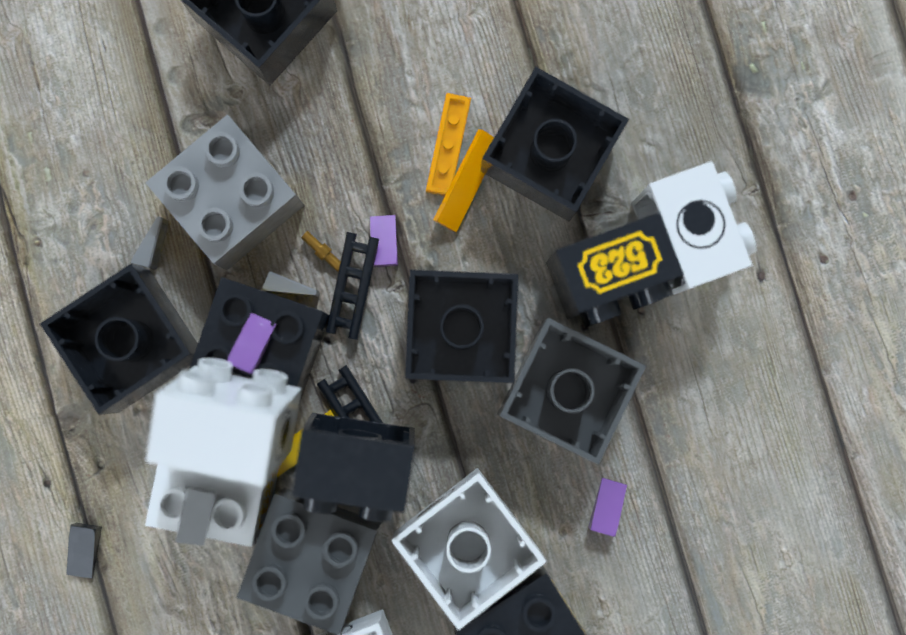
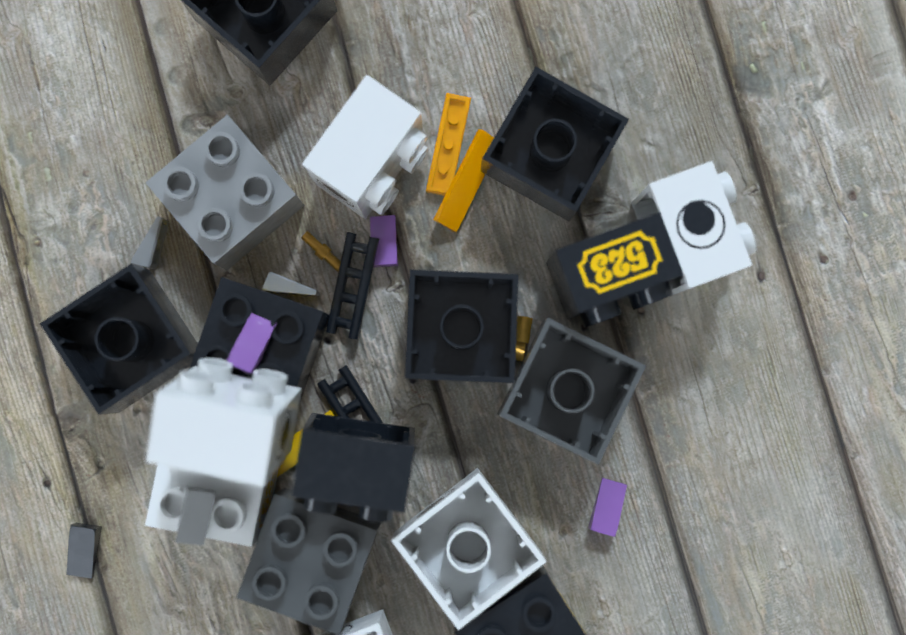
(367, 149): none -> white brick
(523, 333): none -> pearl gold bar

